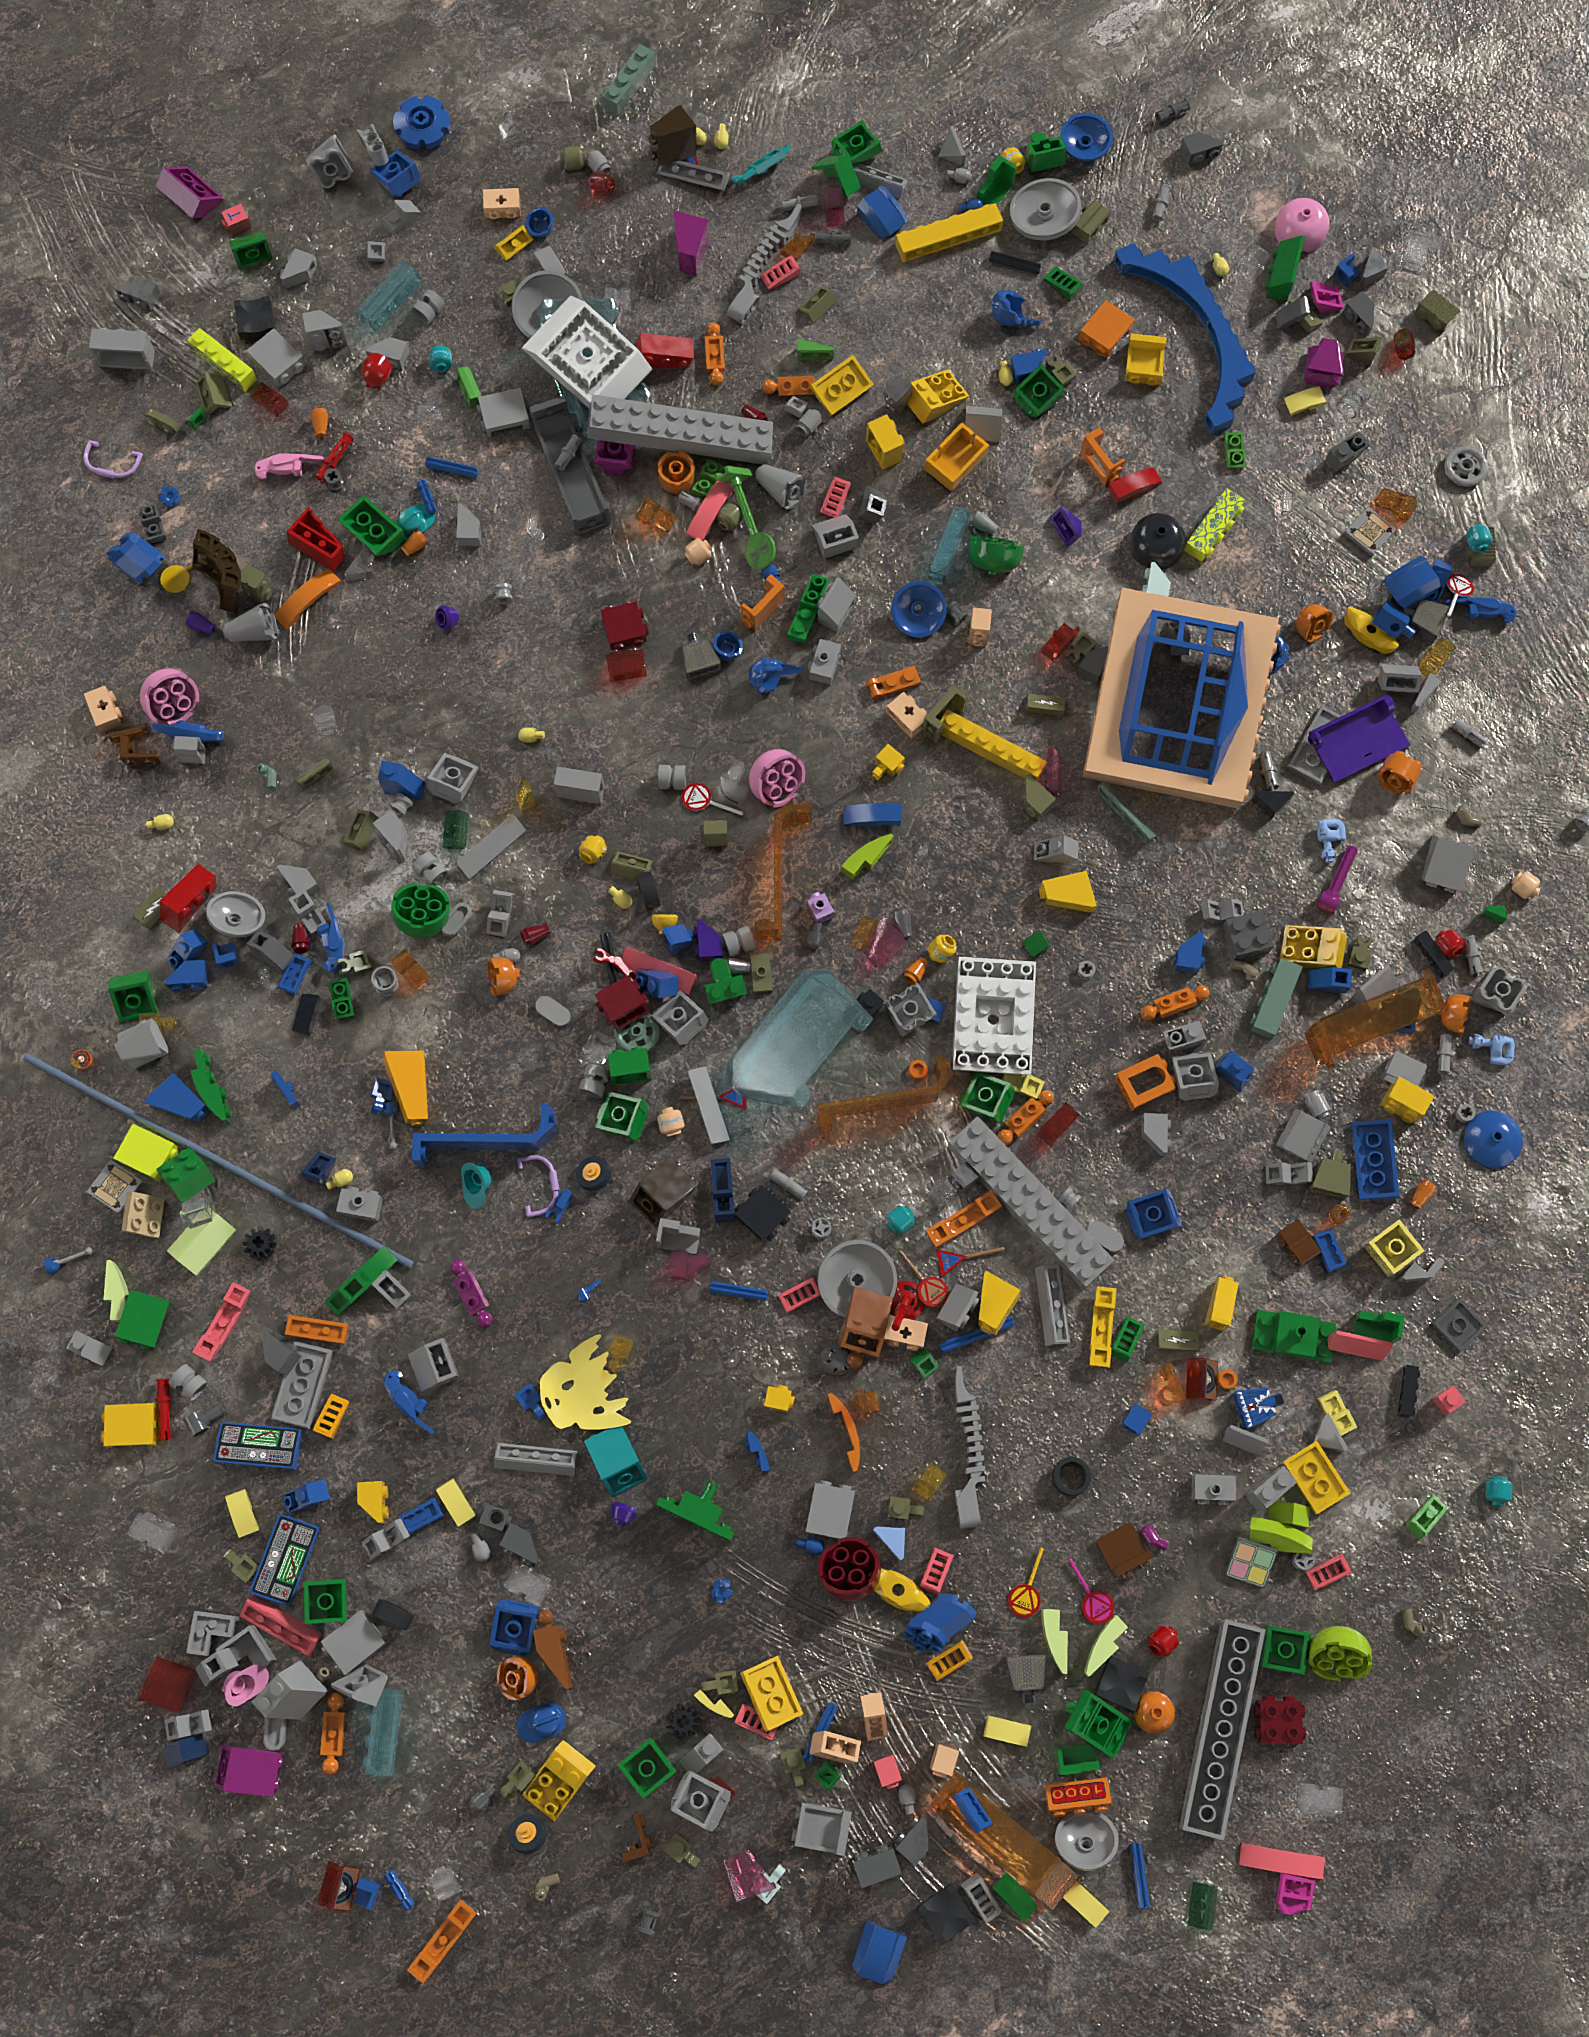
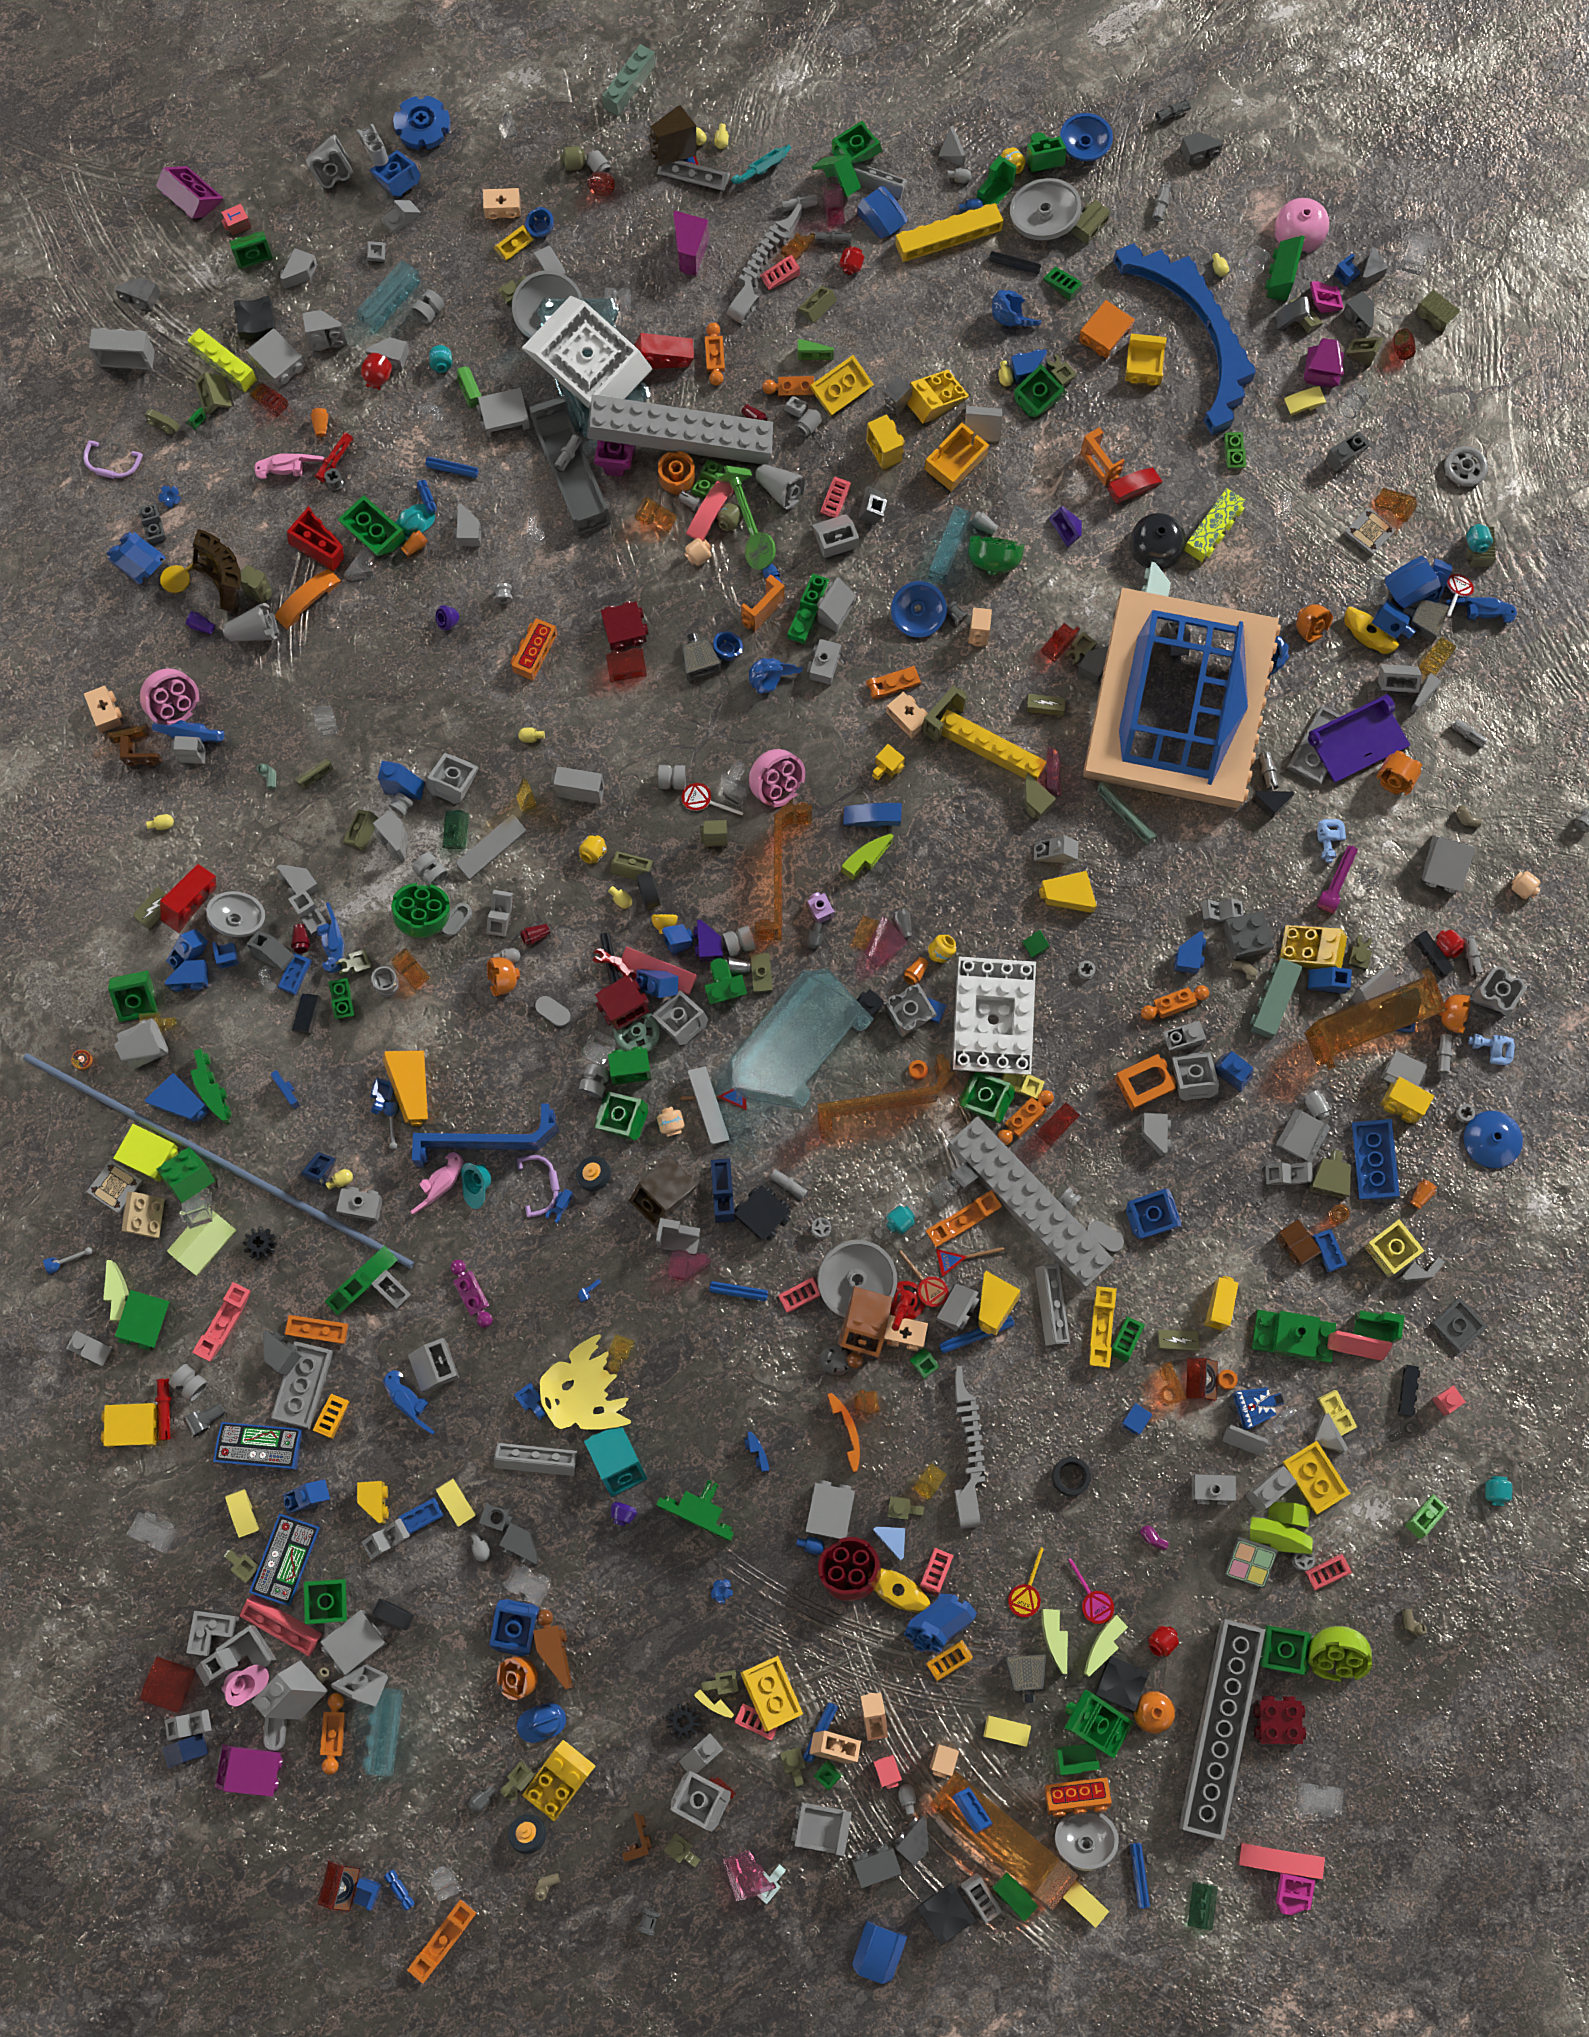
(440, 1180): none -> bright pink animal
(534, 649): none -> orange brick
(647, 1767): green brick -> none
(779, 1398): yellow brick -> none
(851, 260): none -> red head
(1123, 1550): reddish brown bracket -> none
(1495, 913): green slope -> none

